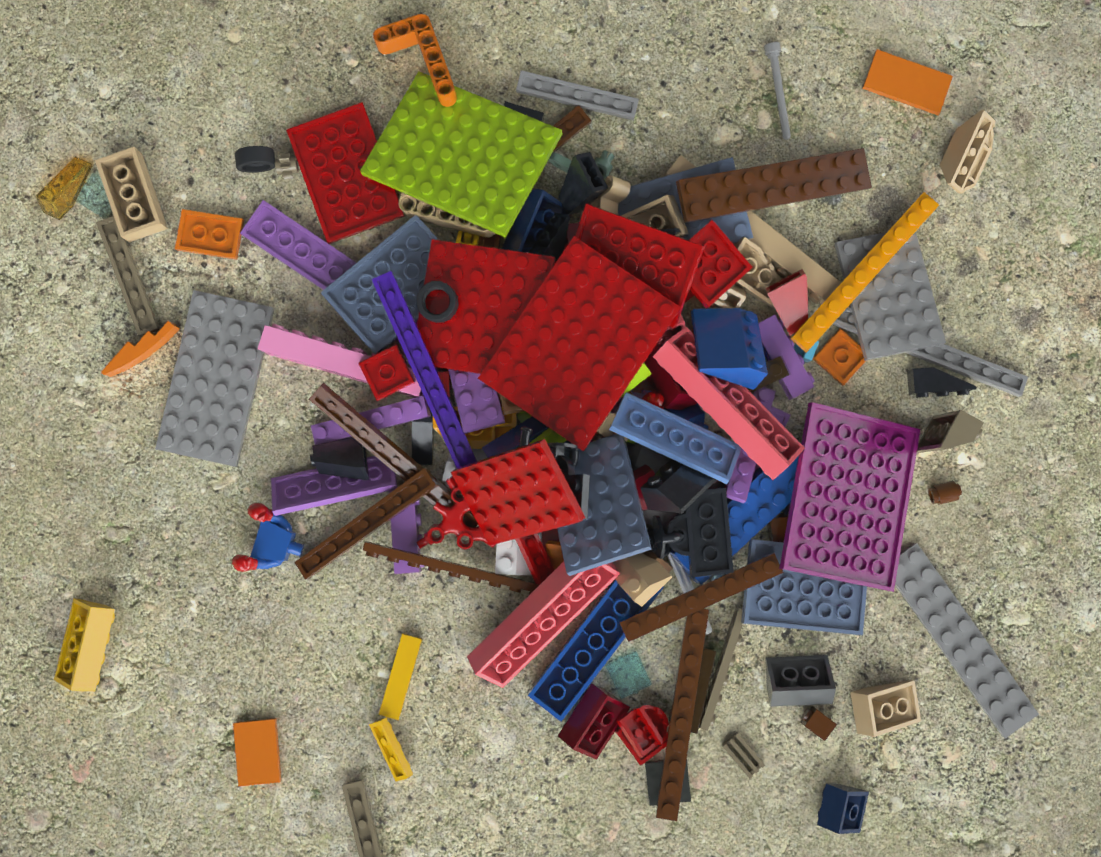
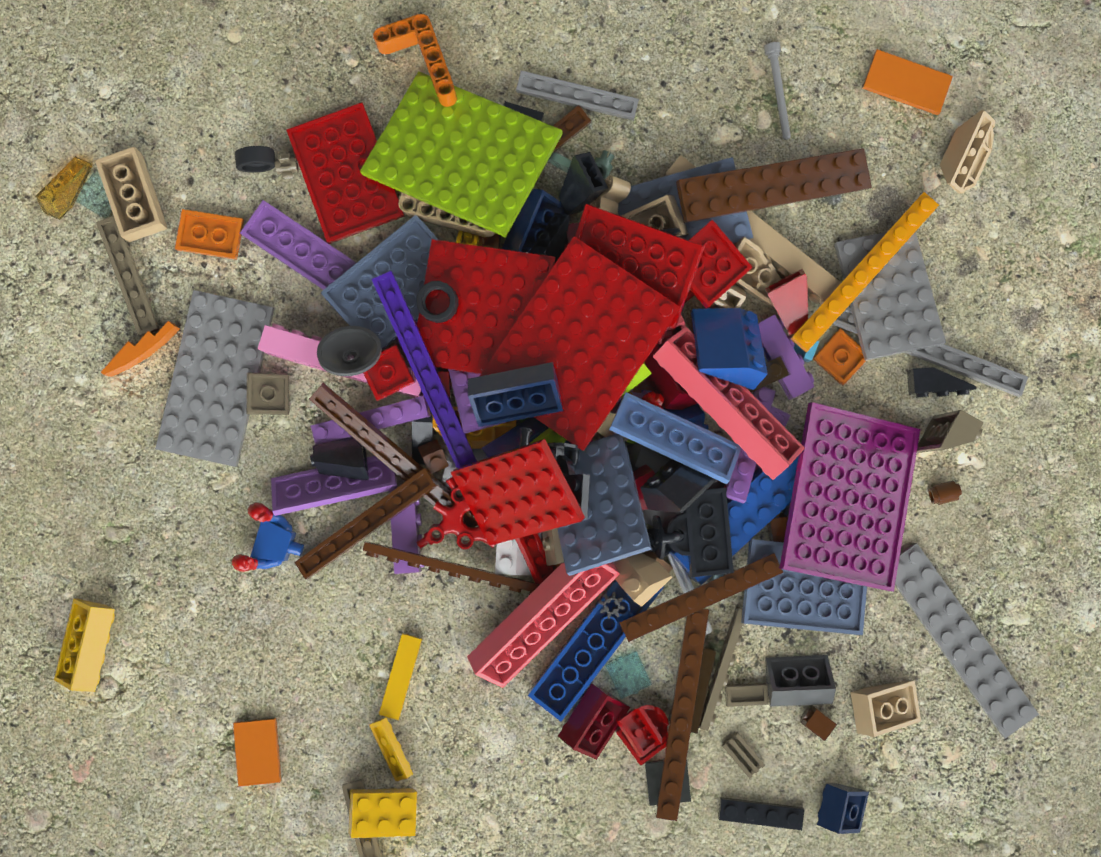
(267, 394): none -> dark tan plate
(349, 351): none -> dark grey dish
(382, 812): none -> yellow brick
(433, 456): none -> reddish brown brick
(515, 394): none -> dark blue slope
(552, 547): none -> dark tan plate
(615, 609): none -> dark grey gear
(746, 694): none -> dark tan tile
(761, 813): none -> black plate

